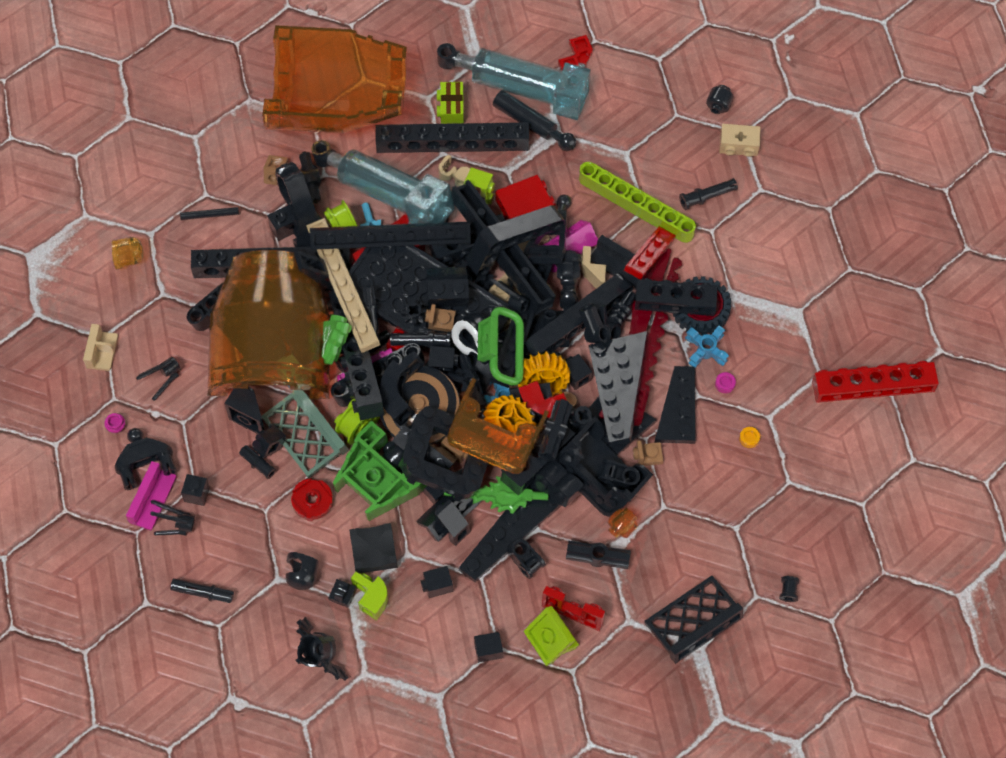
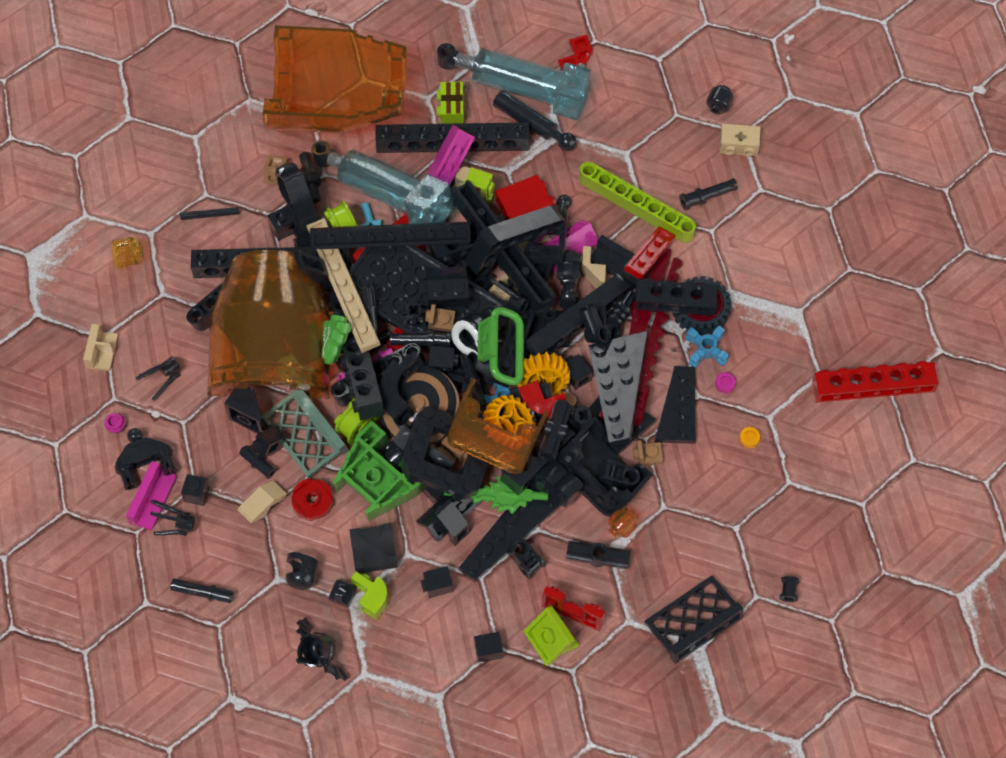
(261, 500): none -> tan slope
(451, 154): none -> dark pink panel

